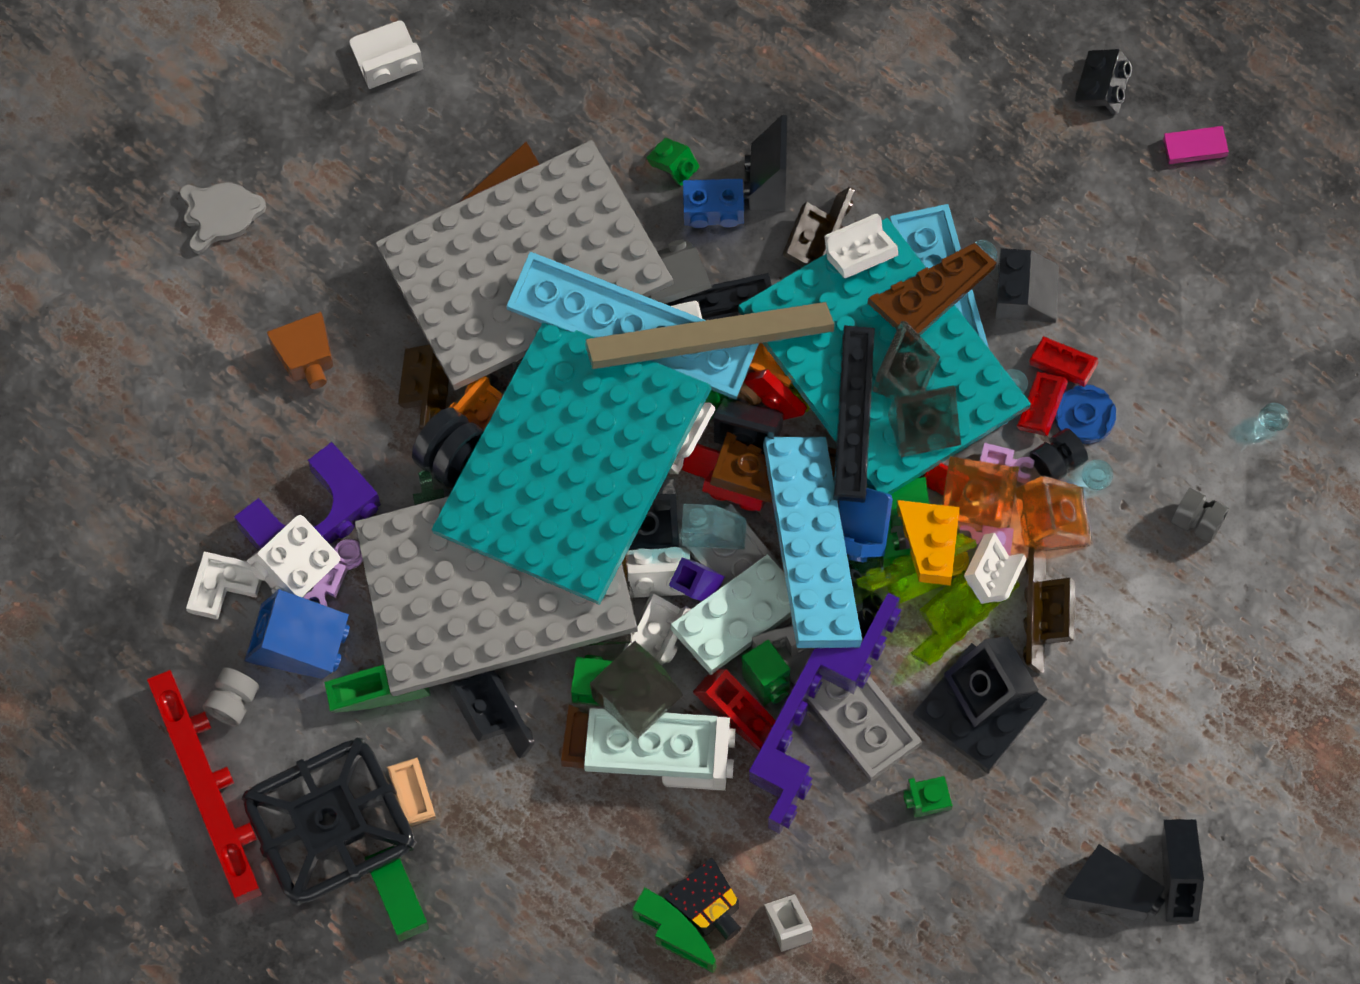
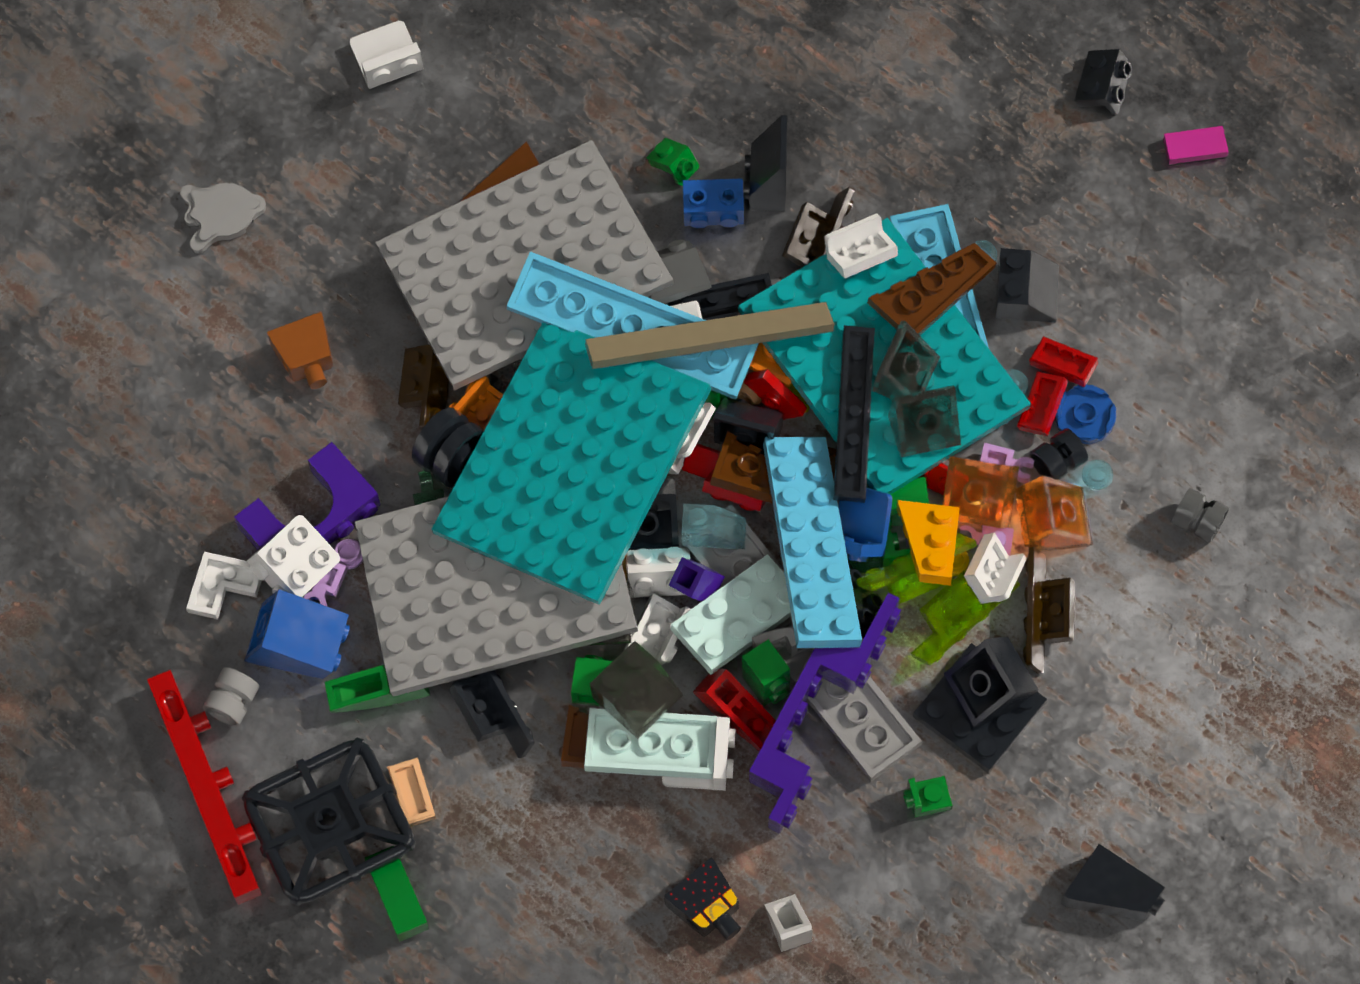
(674, 930): green slope -> none
(1182, 870): black slope -> none
(1274, 417): clear light blue plate -> none

